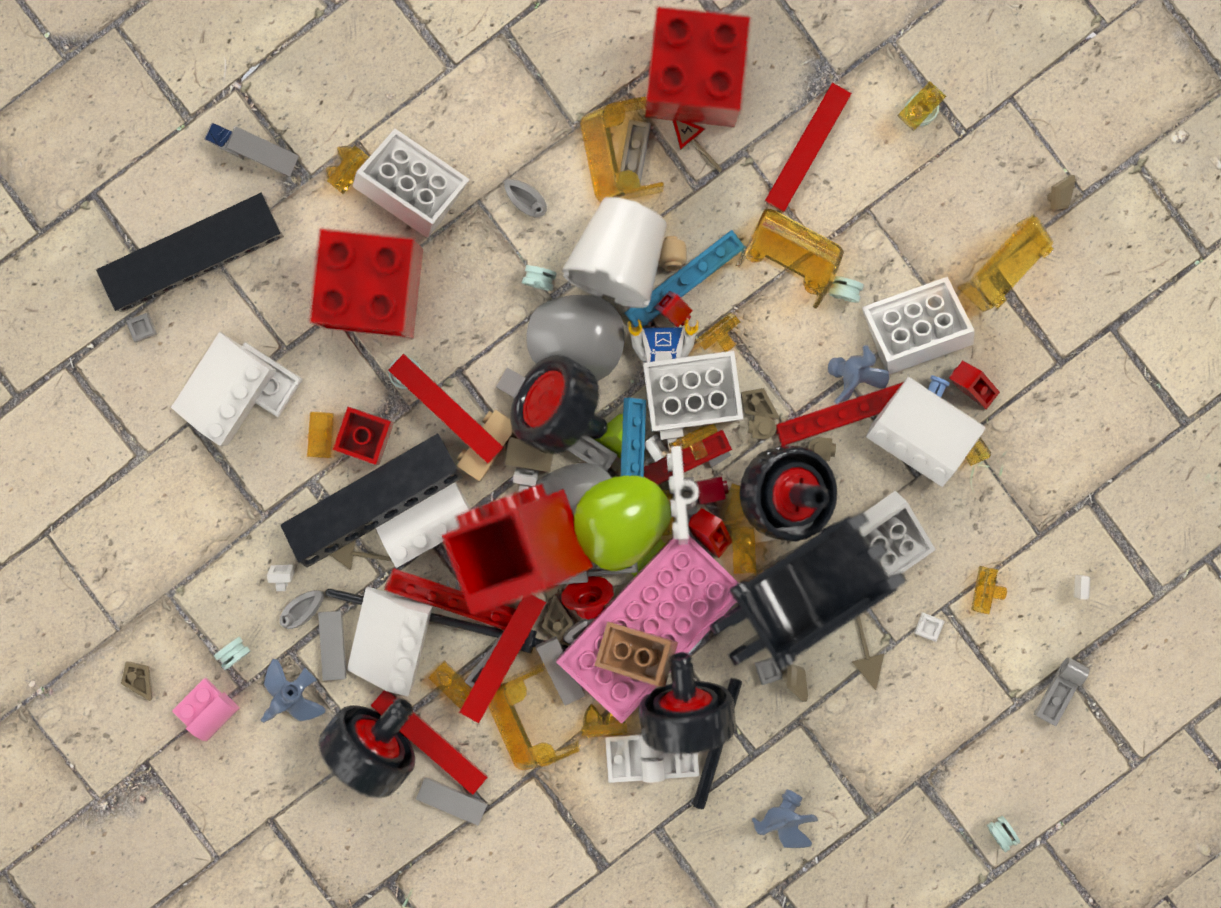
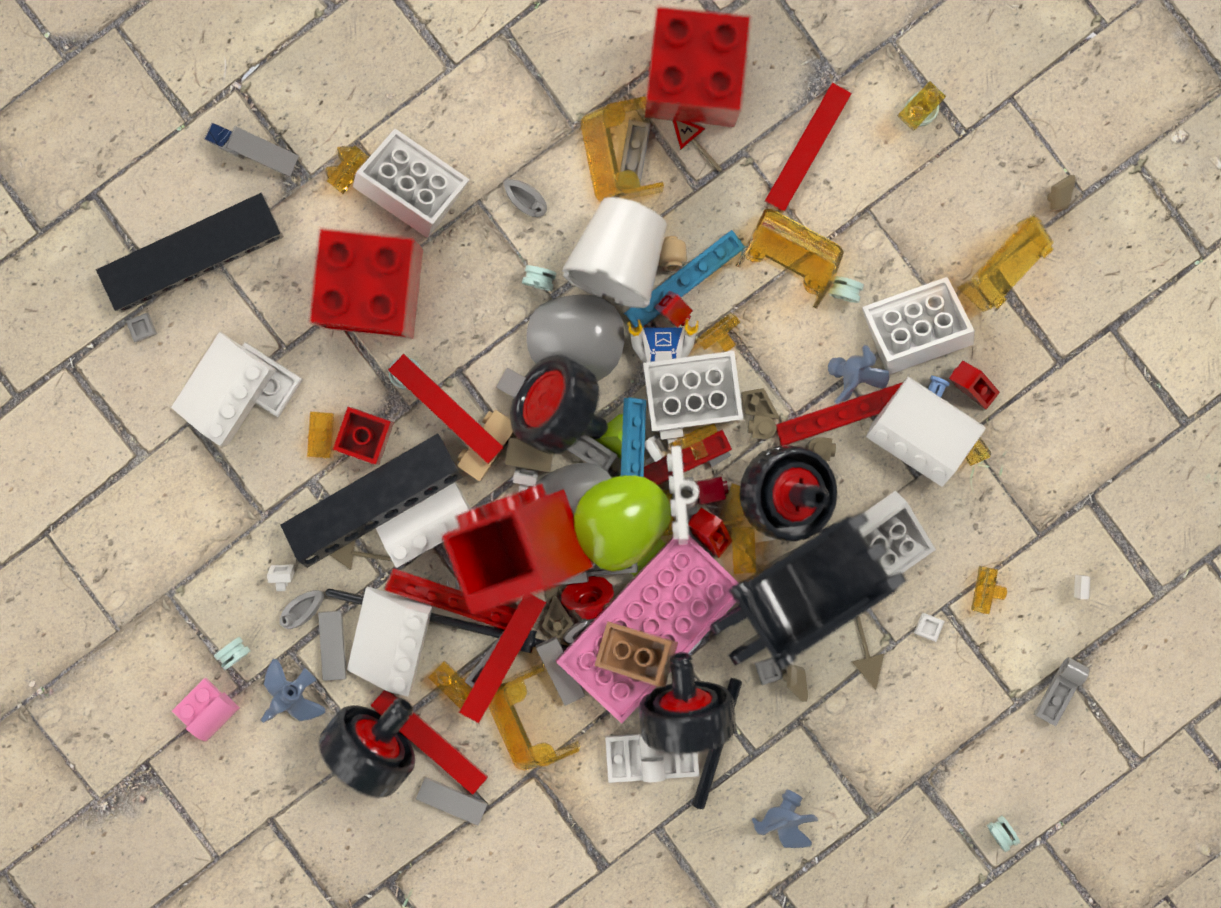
(137, 678): dark tan piece -> none
(594, 726): clear yellow tile -> none

